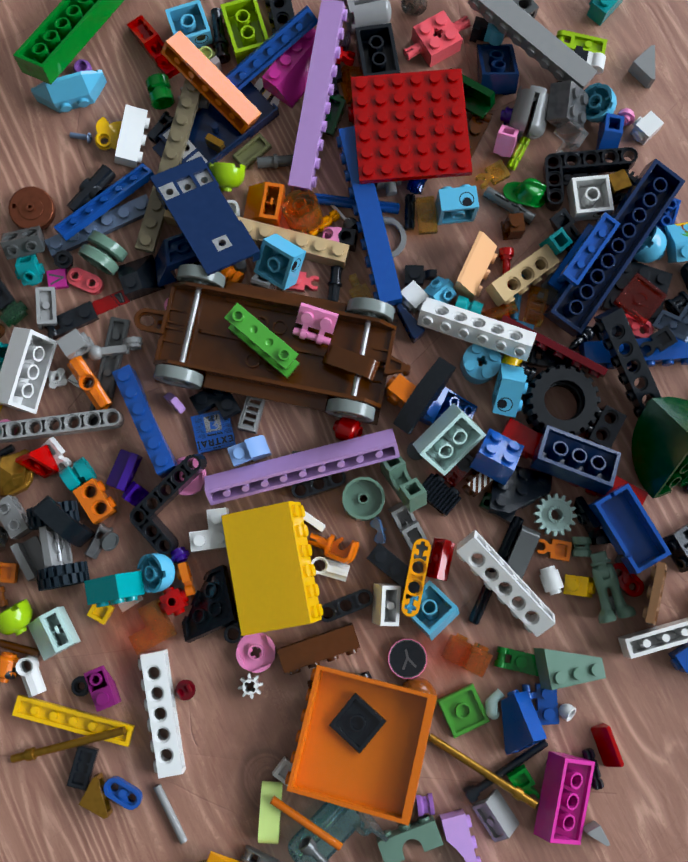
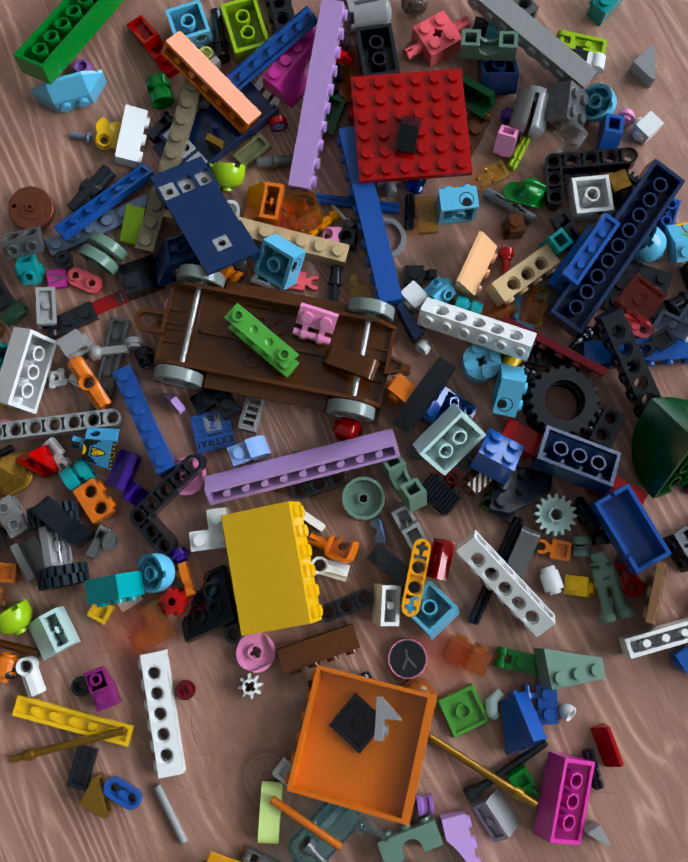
(98, 446): none -> dark azure torso
(131, 223): none -> lime slope
(145, 362): none -> black wheel
(278, 123): none -> tile
(383, 712): none -> light grey slope
(408, 134): none -> black slope
(422, 347): none -> white hinge
(499, 49): none -> sand green arch

